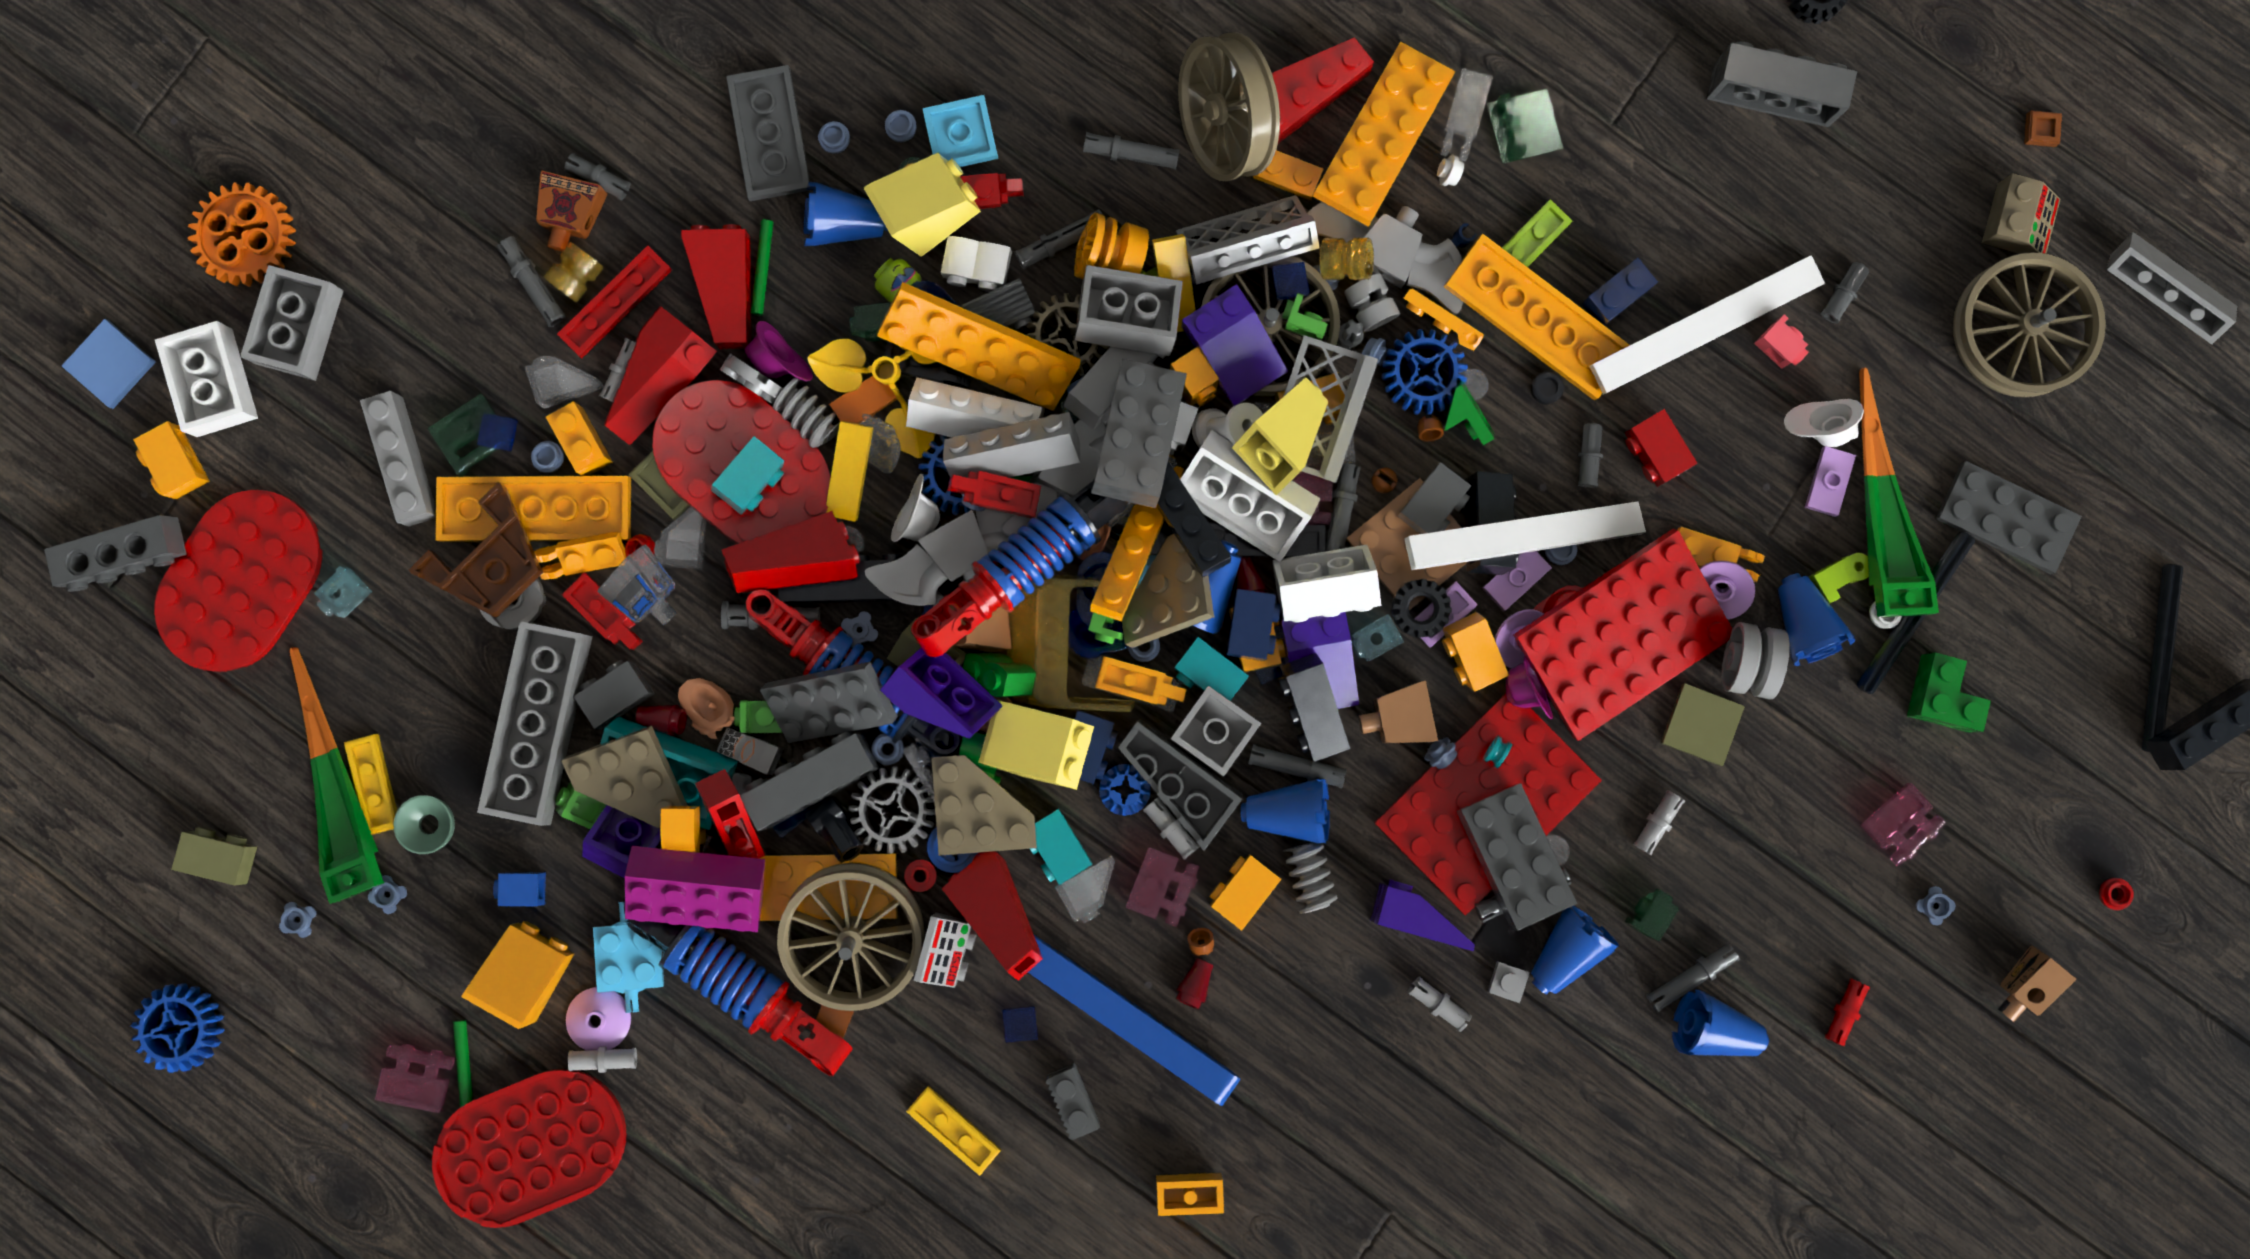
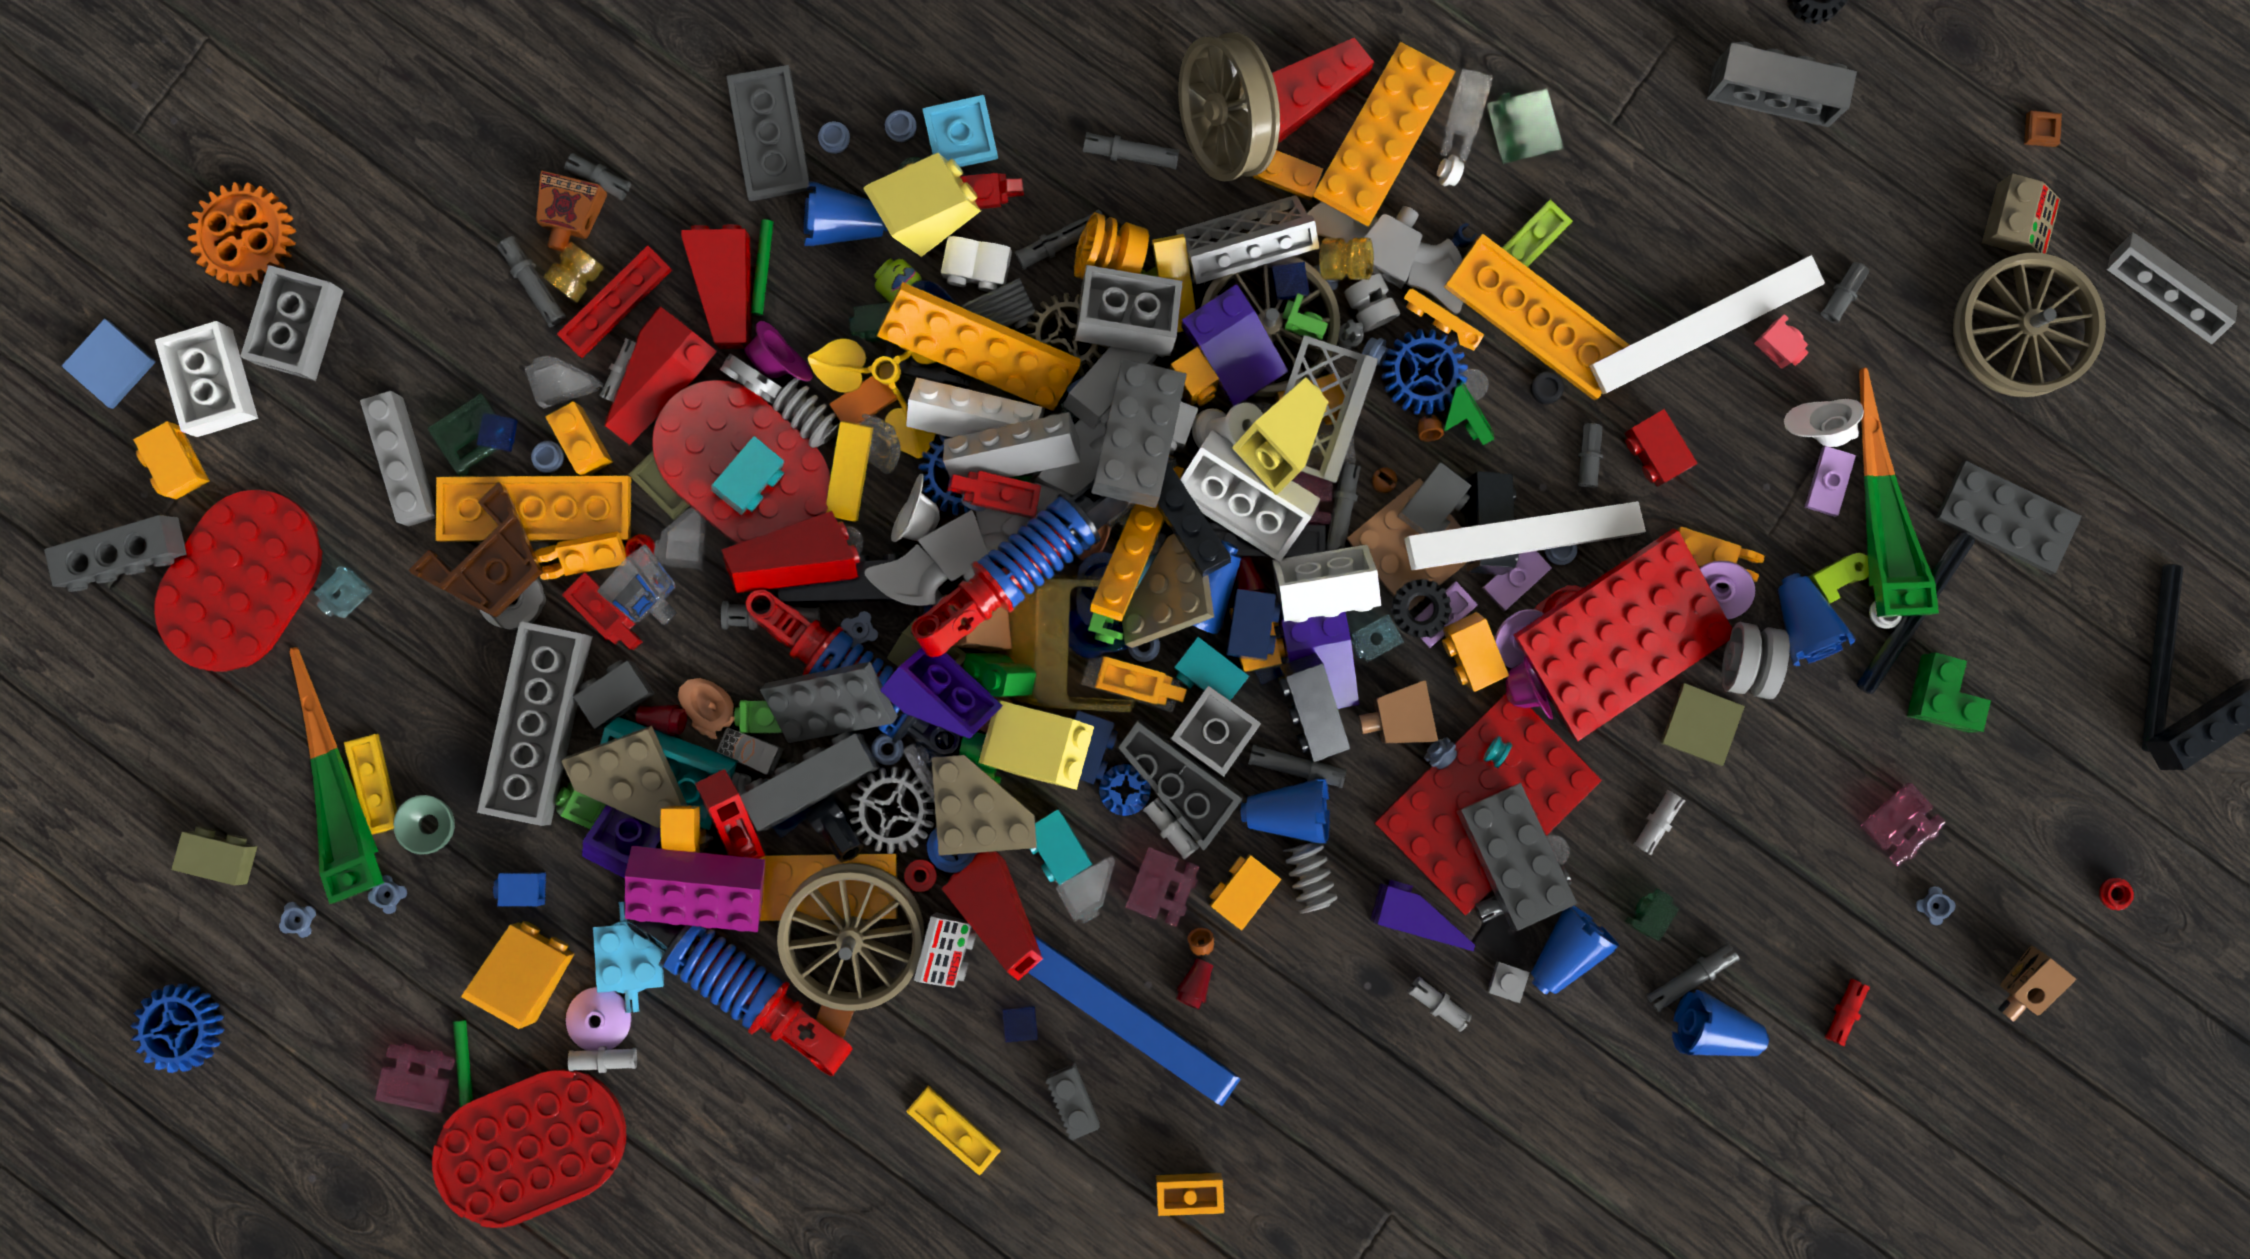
(1619, 292): dark blue brick -> none

